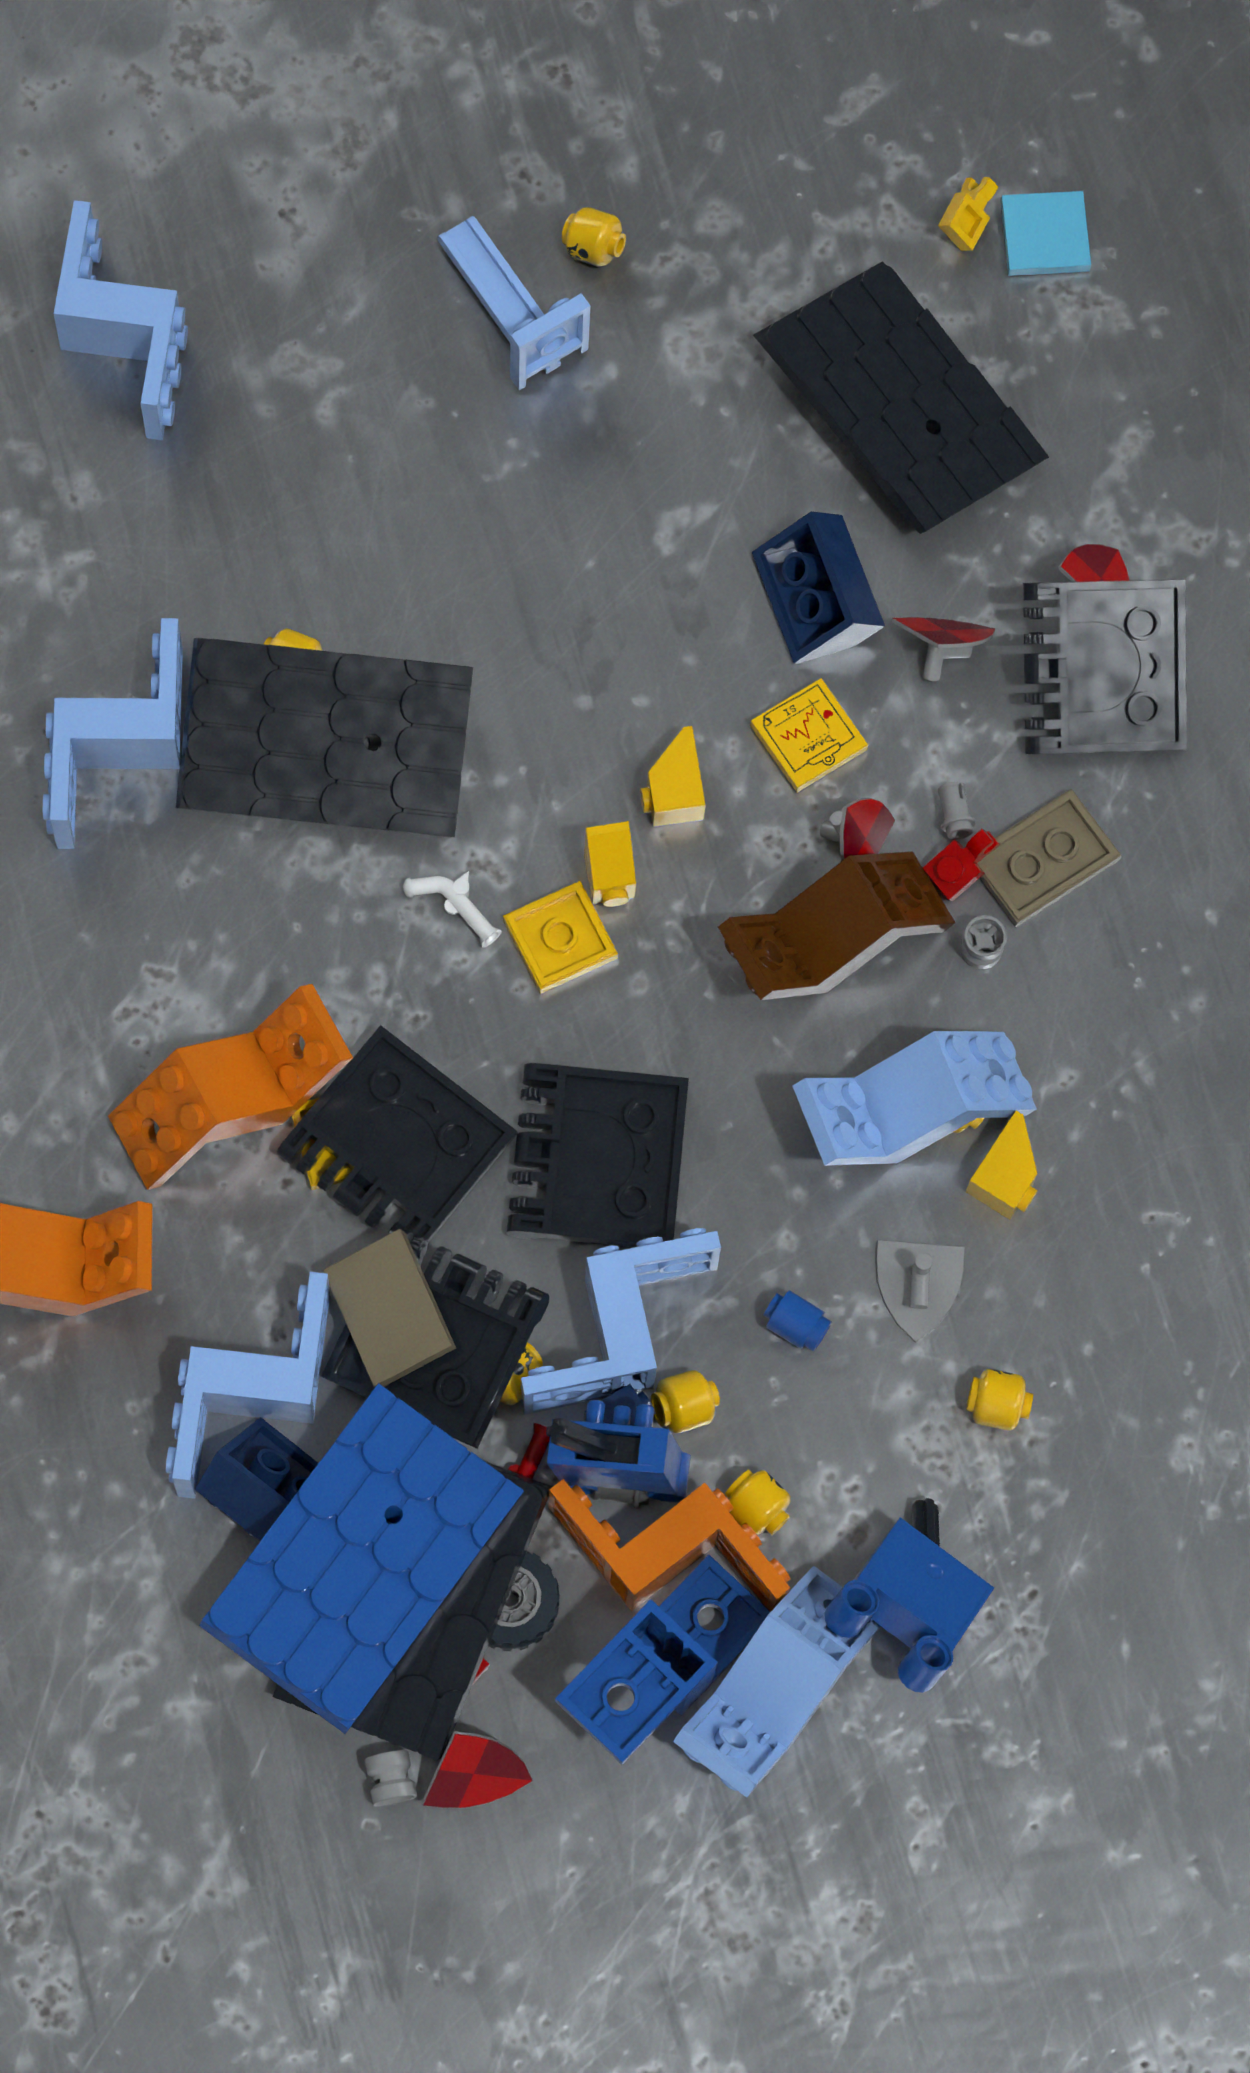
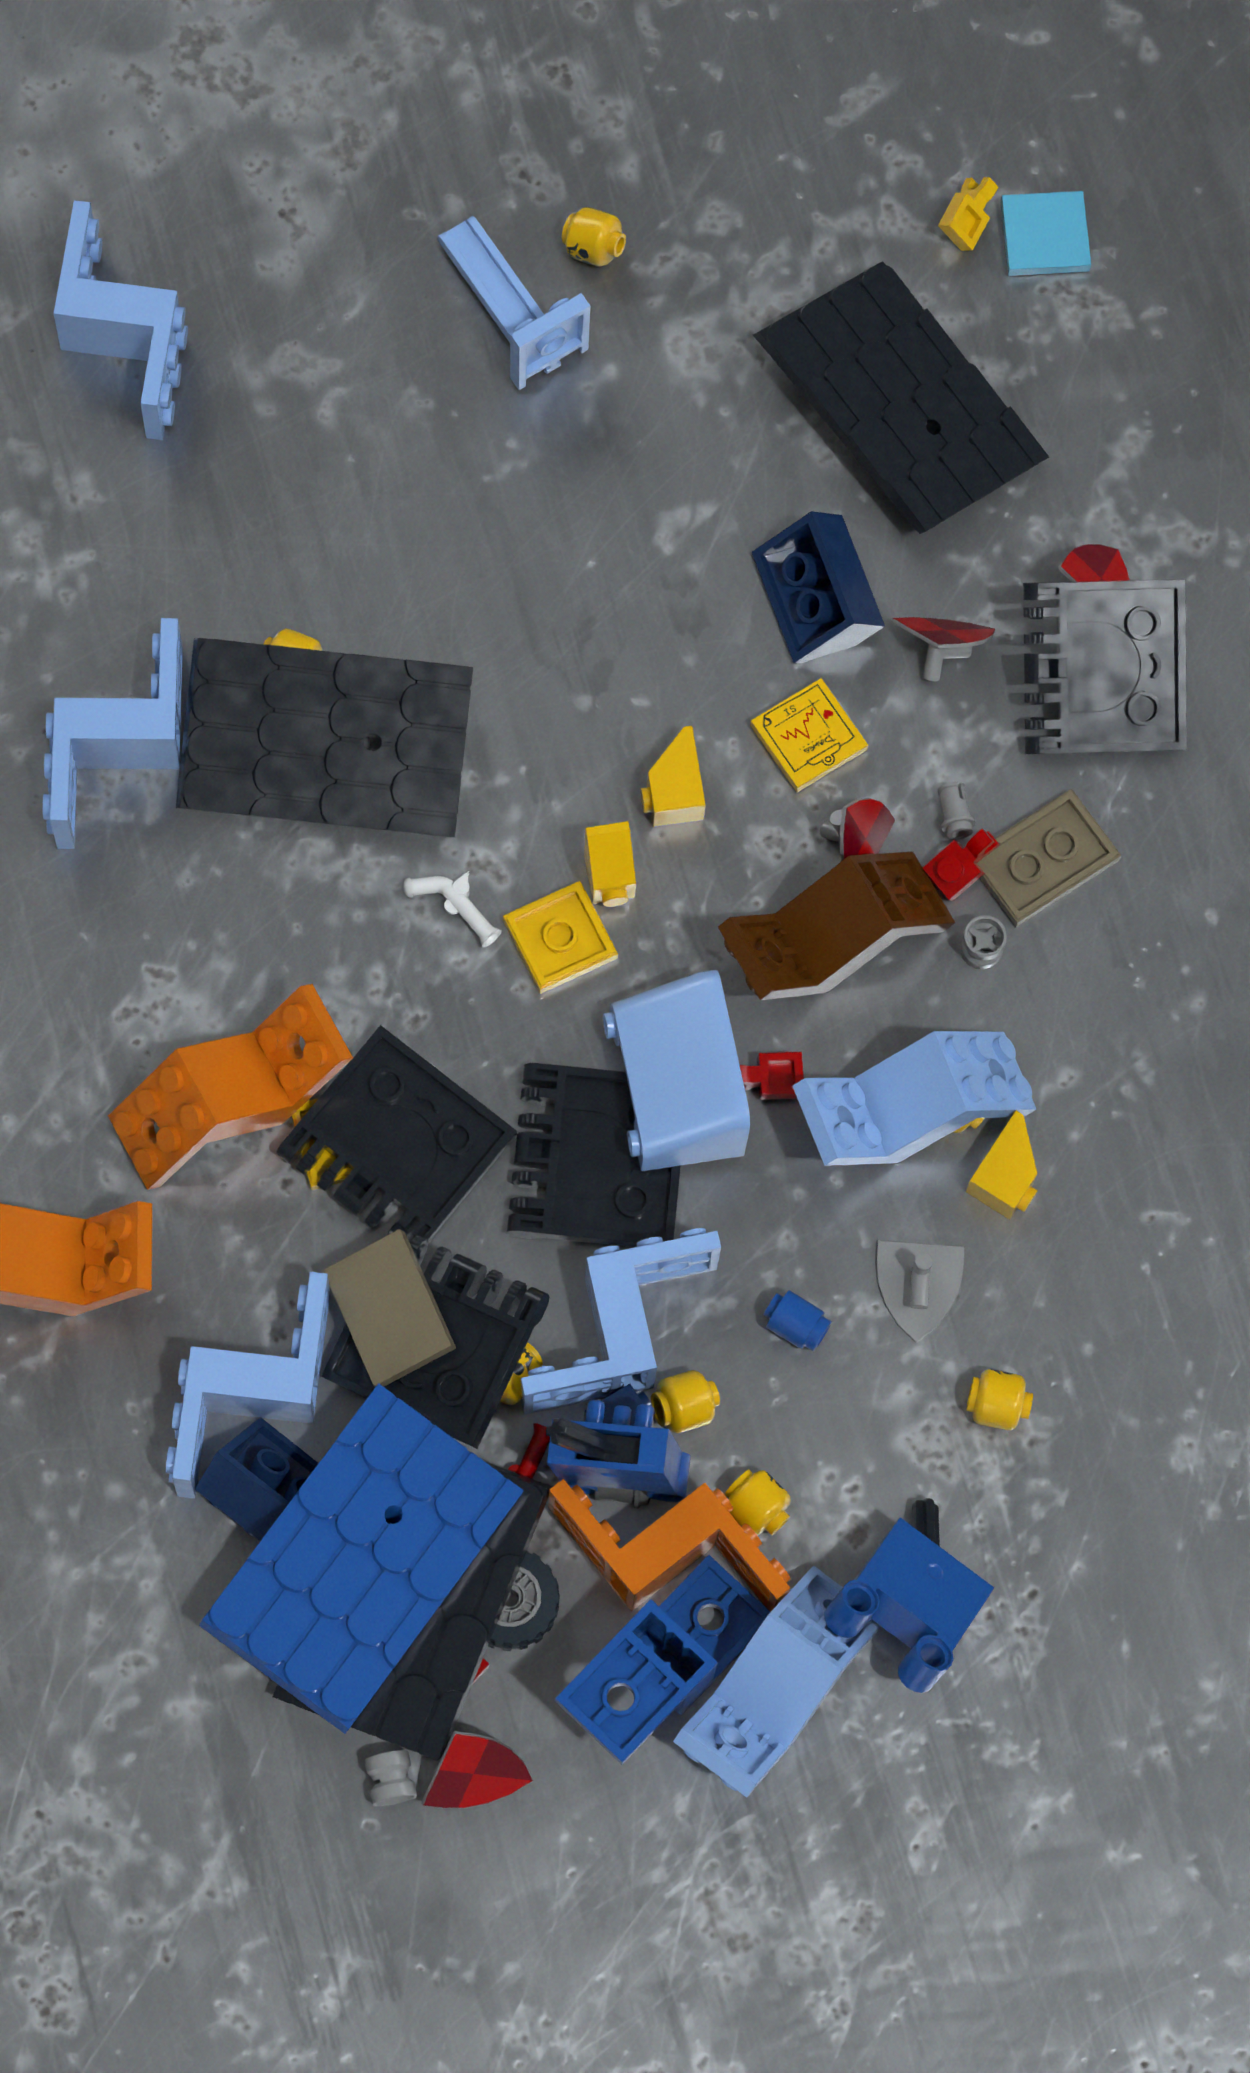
(681, 1073): none -> light blue windscreen
(774, 1074): none -> red plate

